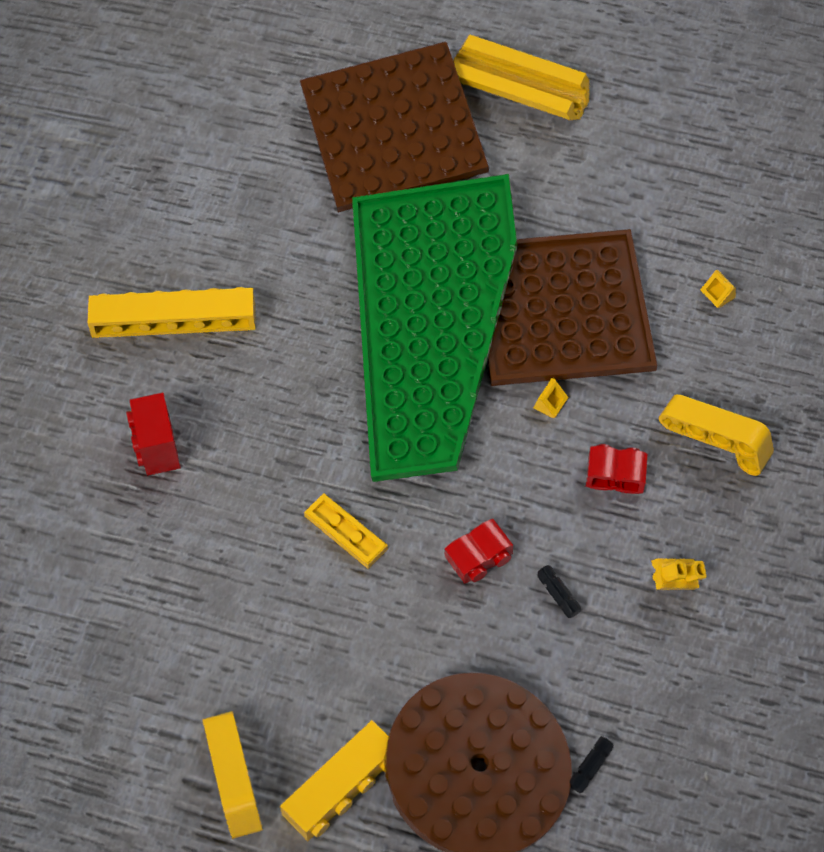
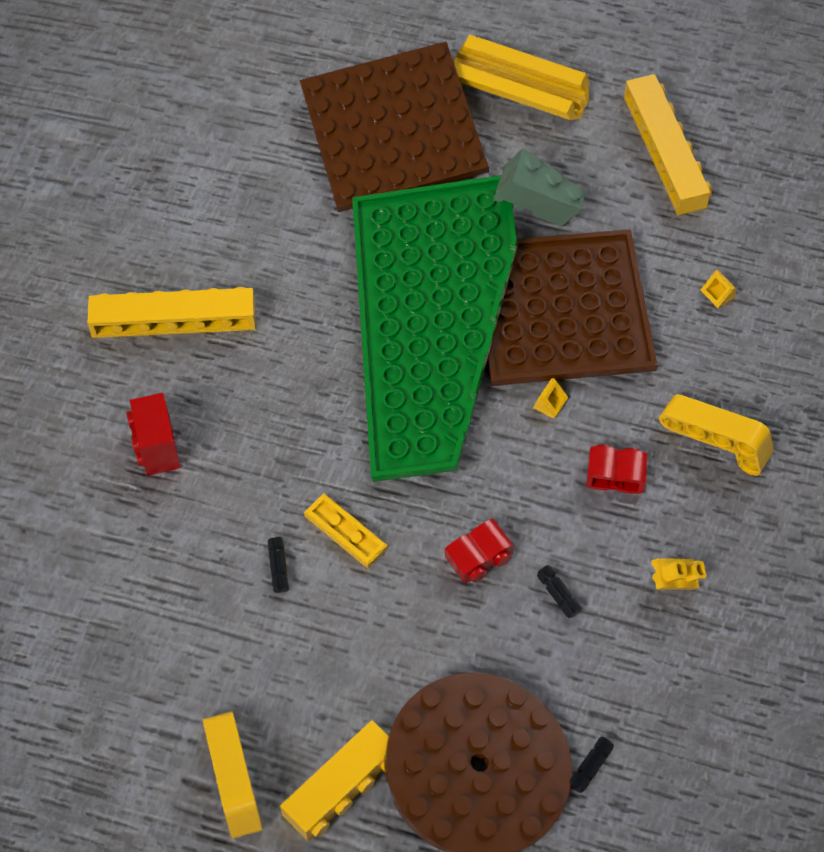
(278, 565): none -> black axle
(538, 188): none -> sand green wedge
(667, 144): none -> yellow brick

